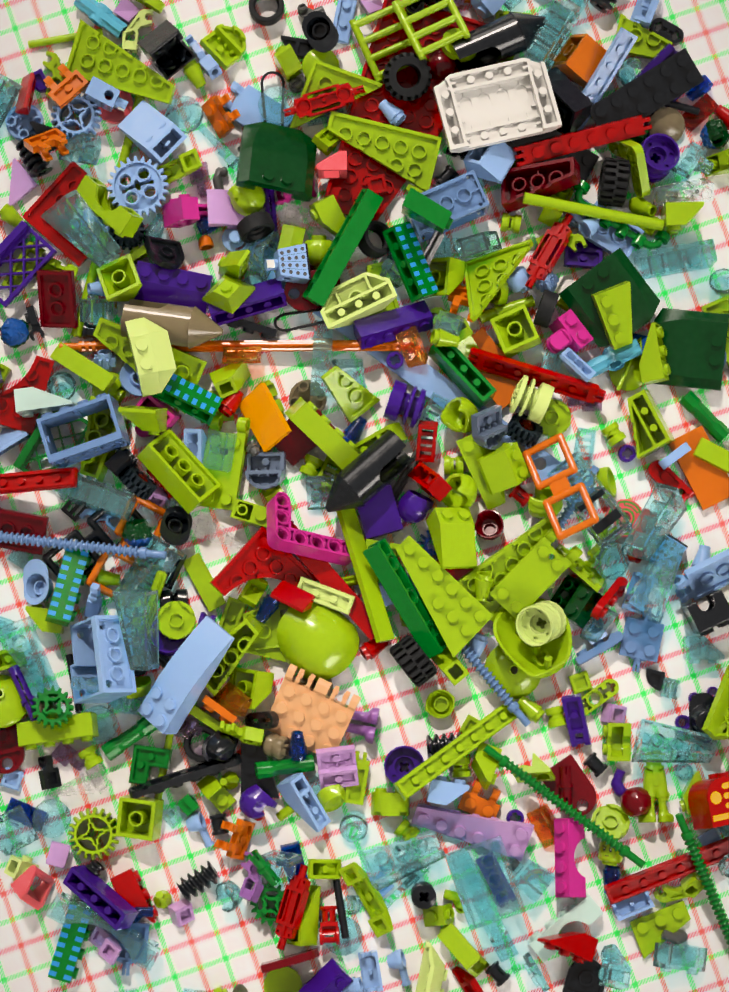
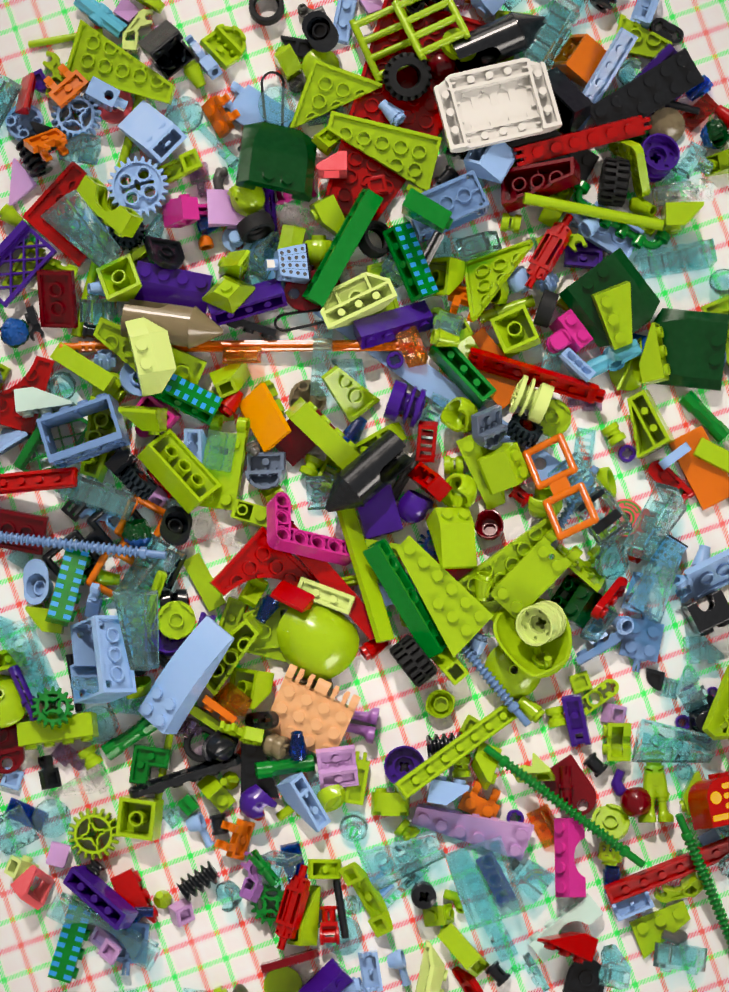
(343, 94): red piece -> none
(623, 624): none -> light blue cone
(689, 691): none -> clear light blue slope

